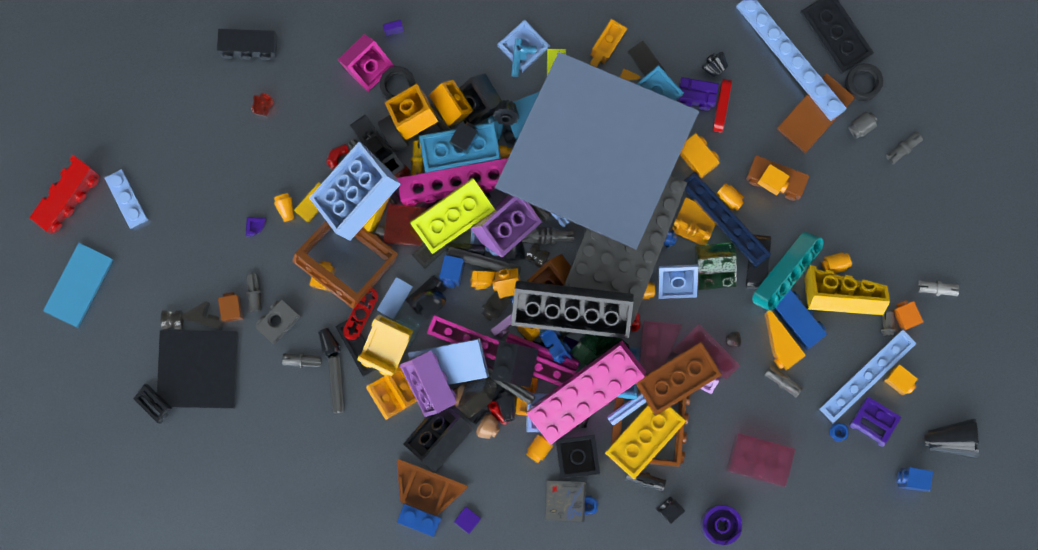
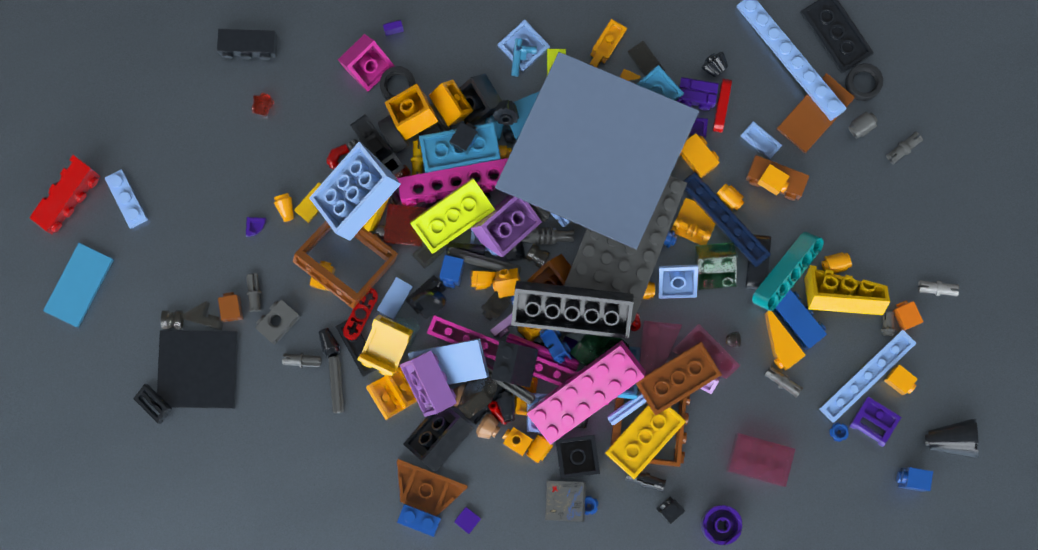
(517, 441): none -> light orange brick
(699, 127): none -> dark purple tile
(761, 140): none -> light blue tile

